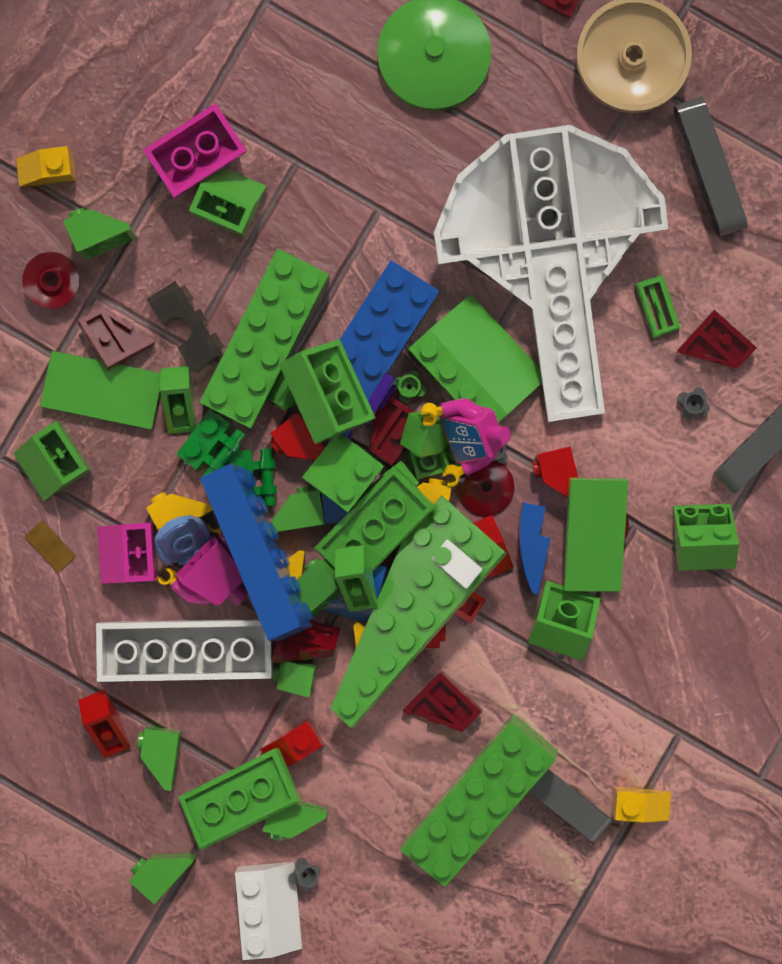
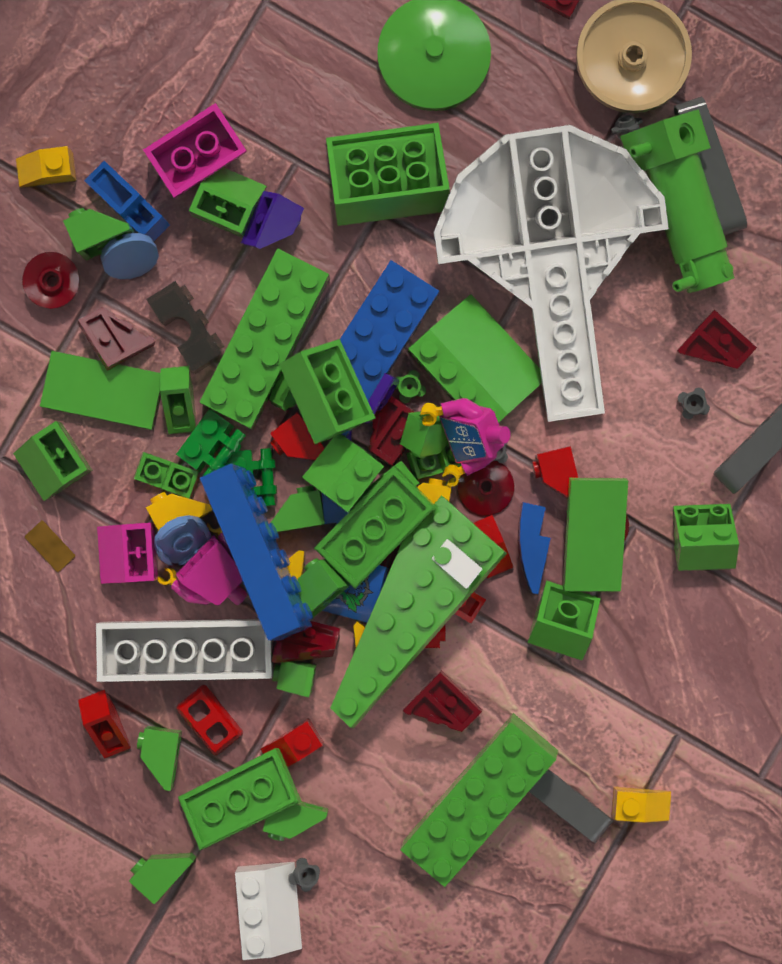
(126, 201): none -> blue slope
(129, 256): none -> medium blue tile
(165, 475): none -> bright green slope
(217, 714): none -> red piece
(272, 220): none -> dark purple slope
(355, 578): bright green slope -> none
(388, 174): none -> bright green slope
(626, 125): none -> dark grey plate
(647, 311): bright green tile -> none
(672, 163): none -> bright green piece

